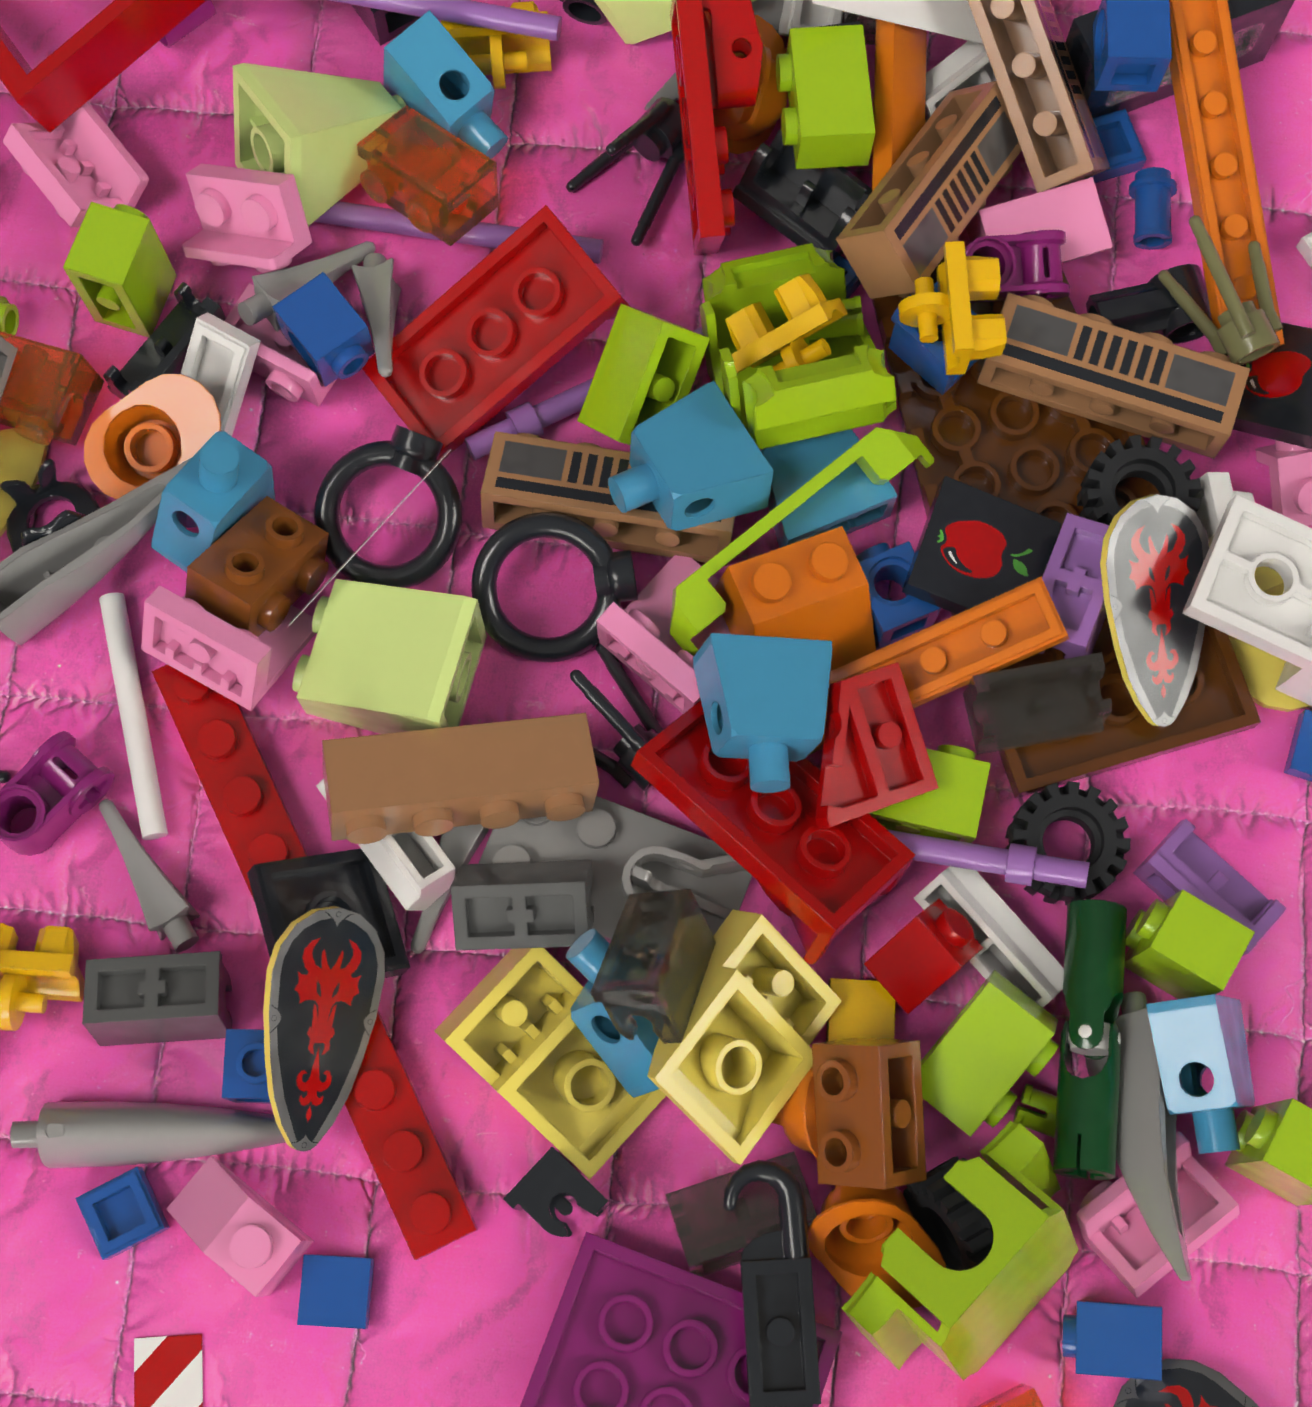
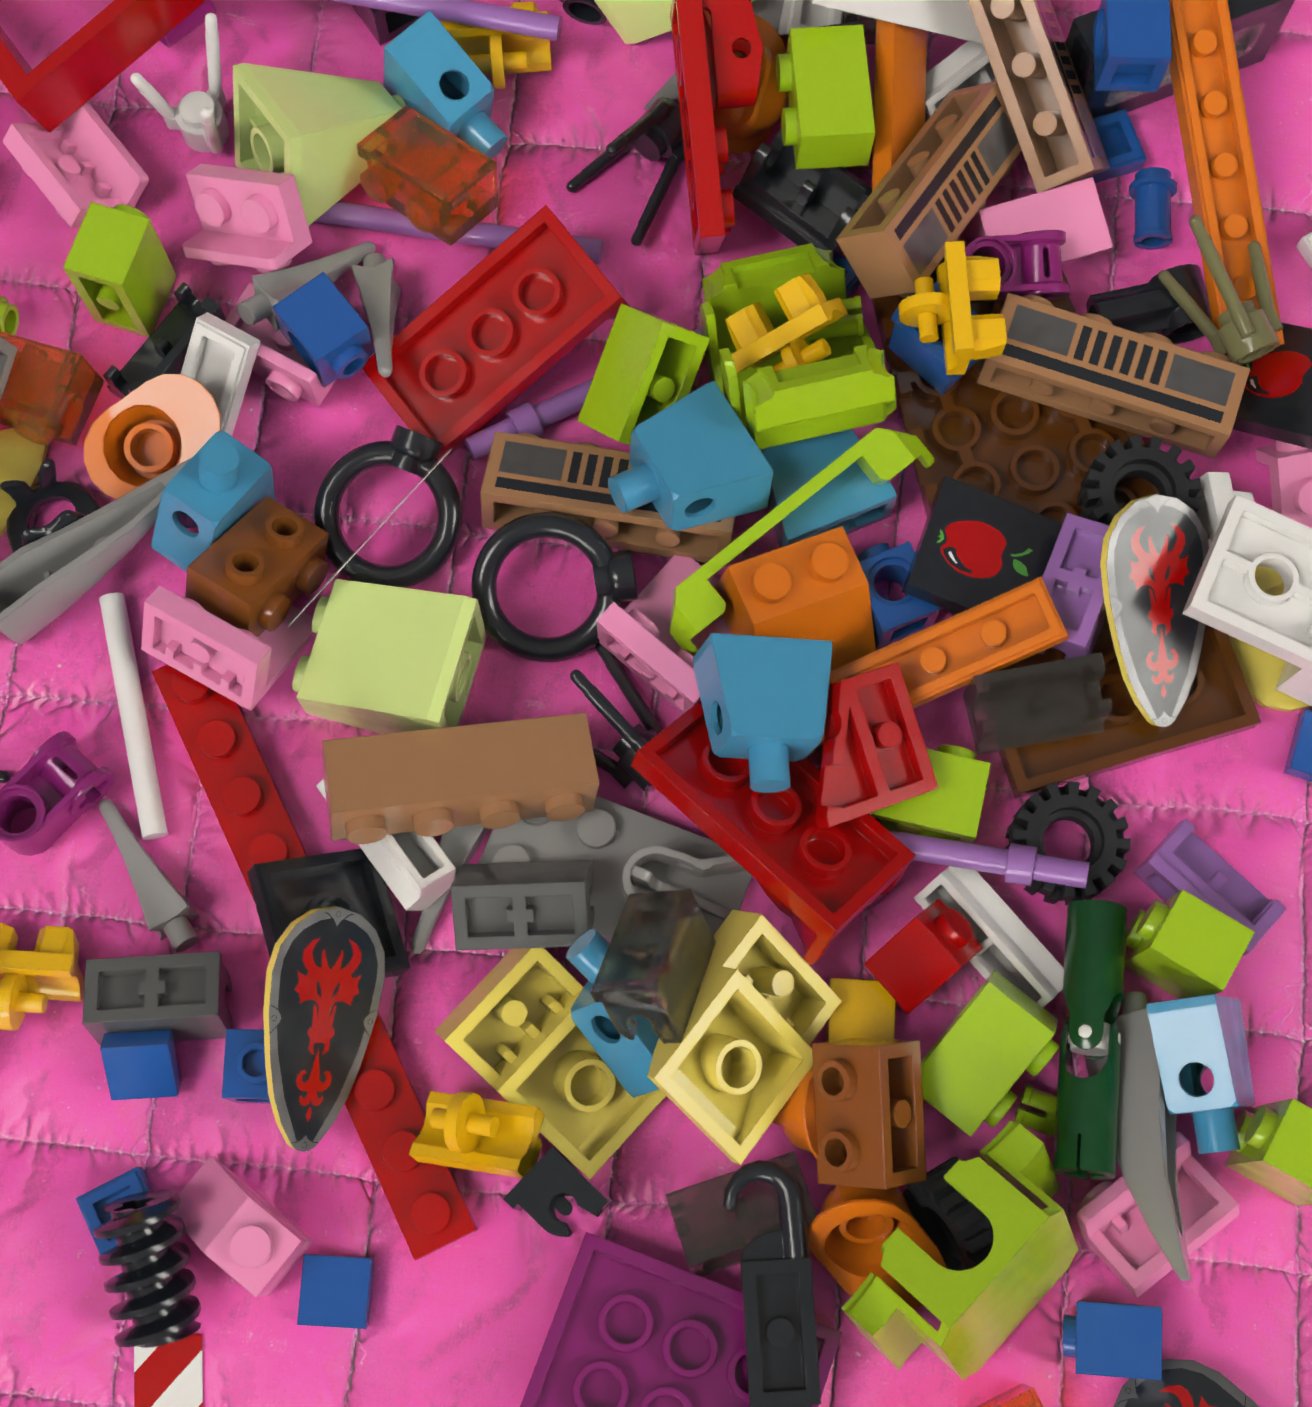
(139, 1133): light grey piece -> none
(140, 1064): none -> blue tile
(151, 1269): none -> black piece
(198, 113): none -> white plant
(479, 1134): none -> yellow hips

